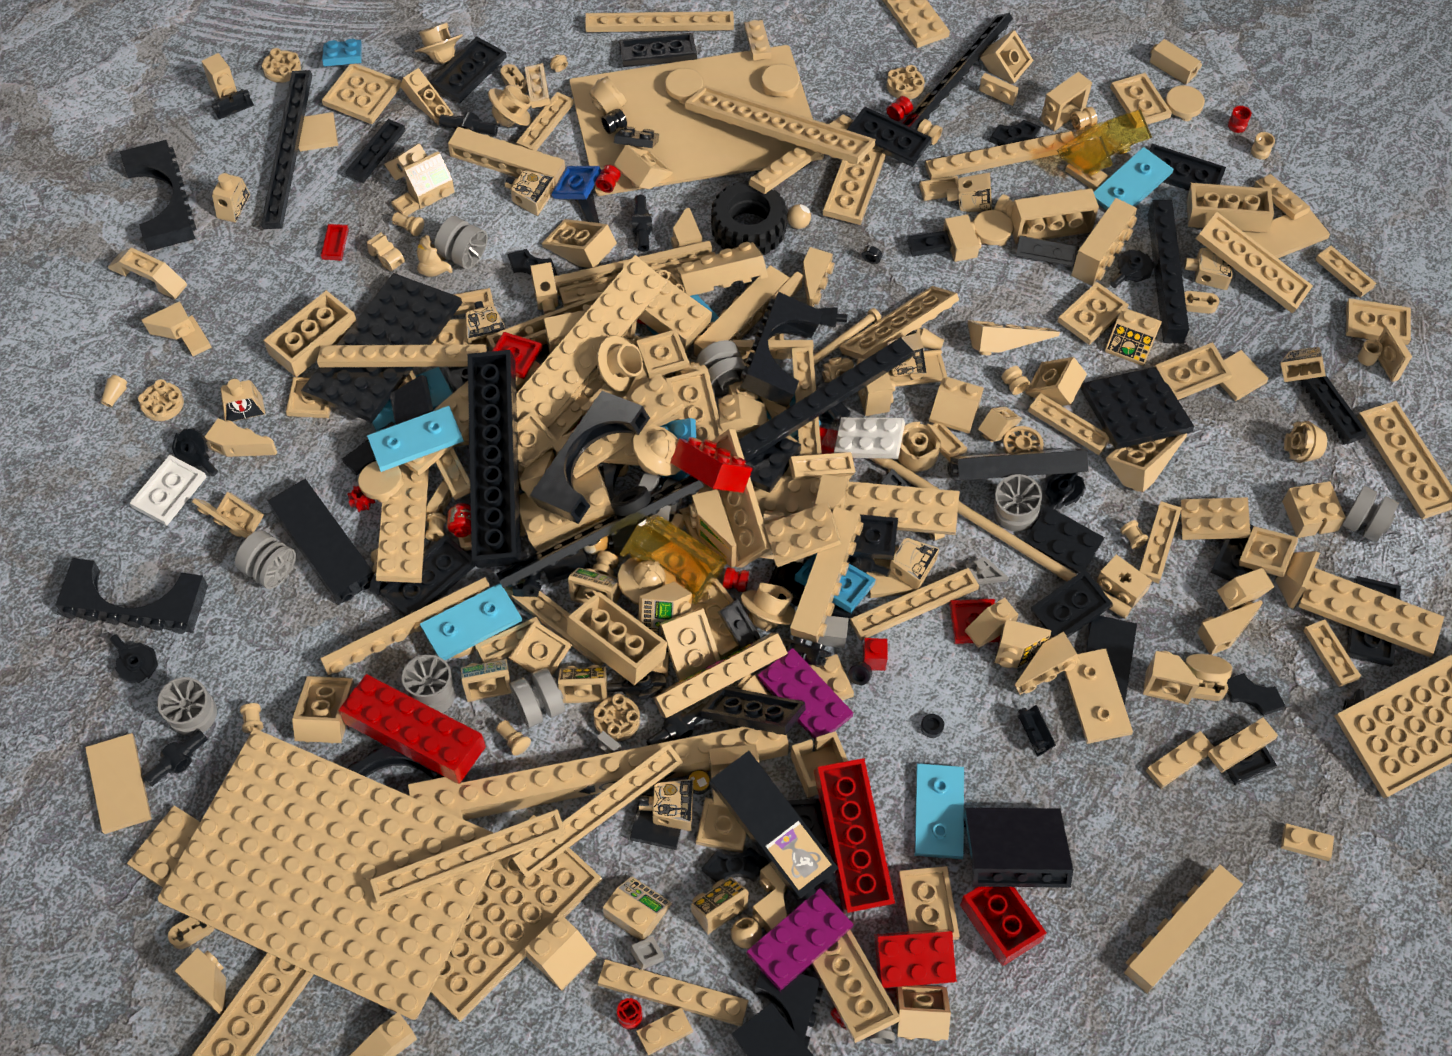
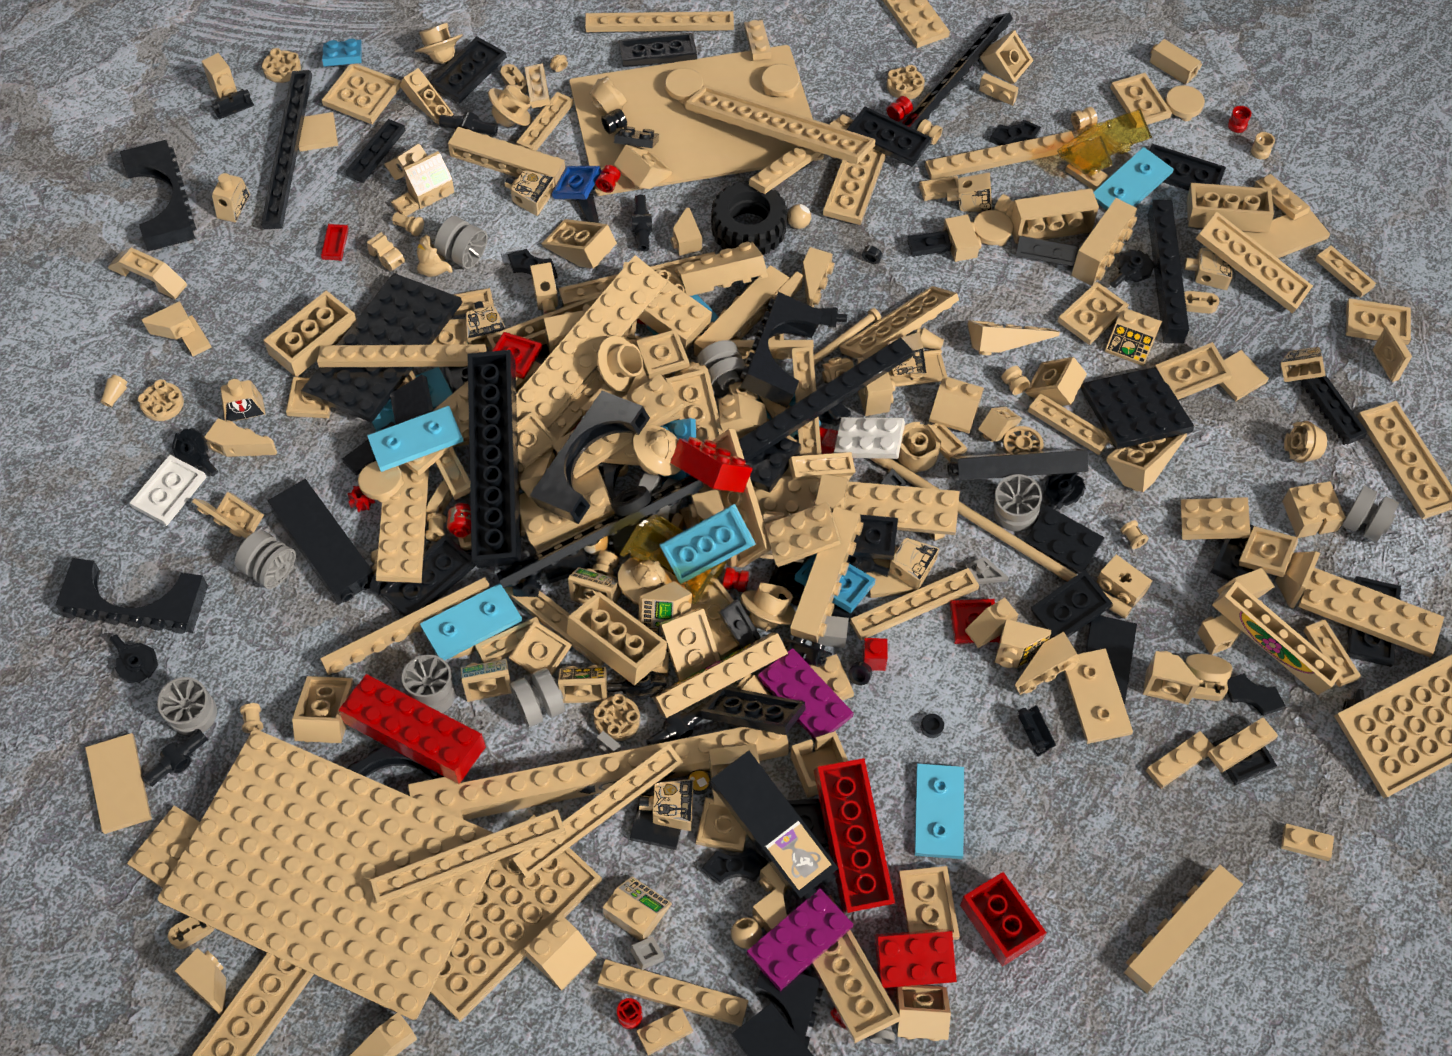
(514, 739): tan pin -> none
(615, 268): tan plate -> none
(707, 544): none -> medium azure plate
(720, 904): tan slope -> none
(1018, 847): black panel -> none
(1065, 99): tan window -> none
(1160, 541): tan plate -> none
(1277, 638): none -> tan brick
(1370, 352): tan beam -> none

